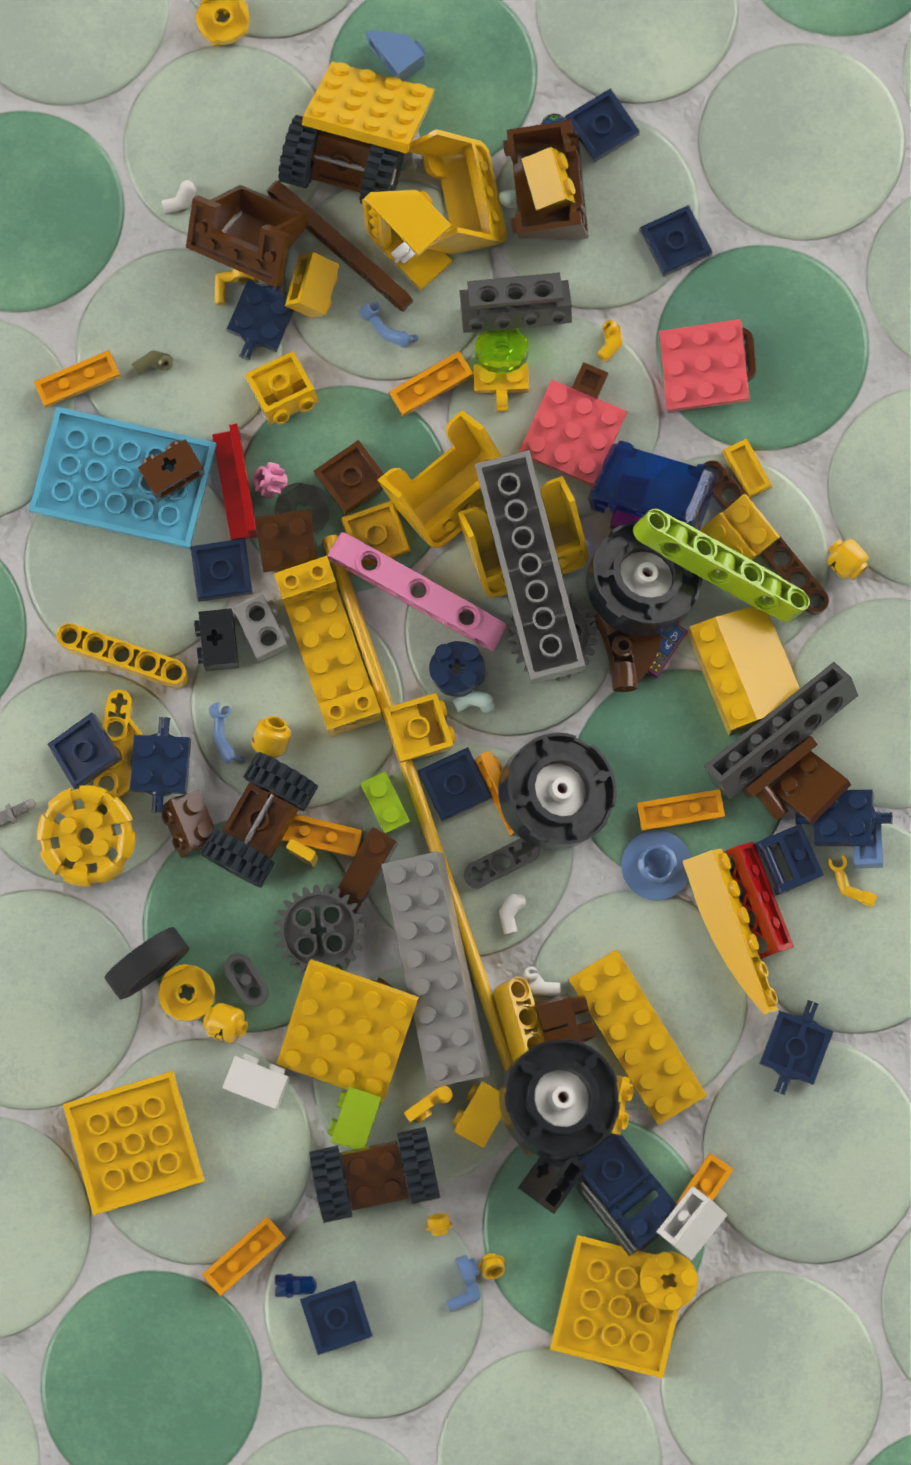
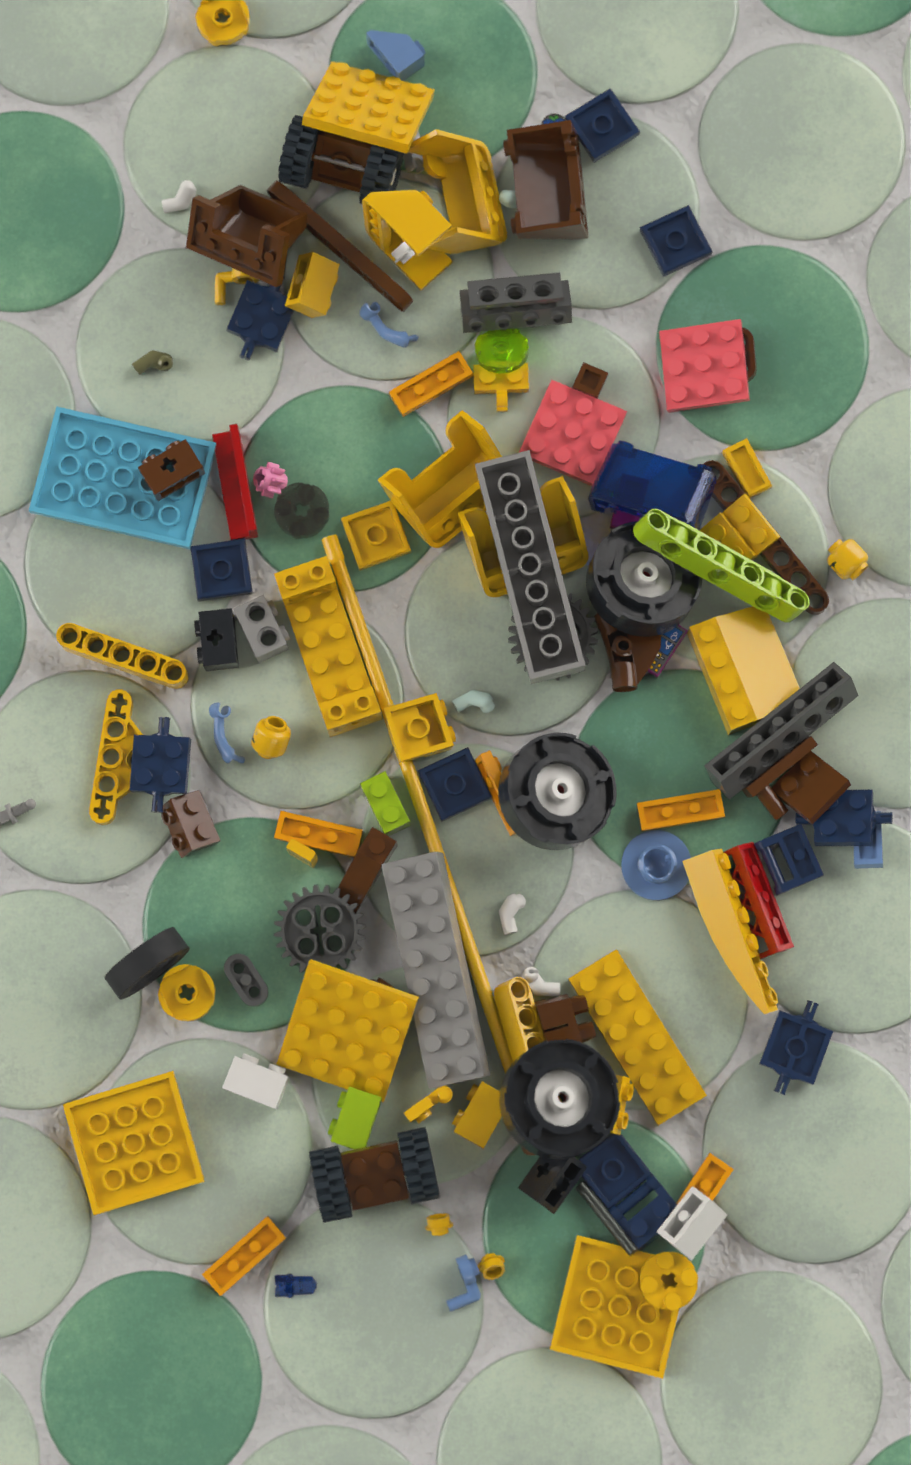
(70, 841): yellow plate -> none
(77, 379): light orange plate -> none
(84, 751): dark blue tile -> none
(225, 1023): yellow head -> none
(259, 819): plate -> none
(282, 388): yellow plate -> none
(286, 539): reddish brown plate -> none
(336, 1317): dark blue plate -> none
(350, 477): reddish brown plate -> none
(398, 579): bright pink beam -> none
(447, 656): dark blue plate -> none
(479, 864): dark grey beam -> none
(548, 180): yellow brick -> none
(613, 340): yellow arm -> none
(864, 897): yellow arm -> none

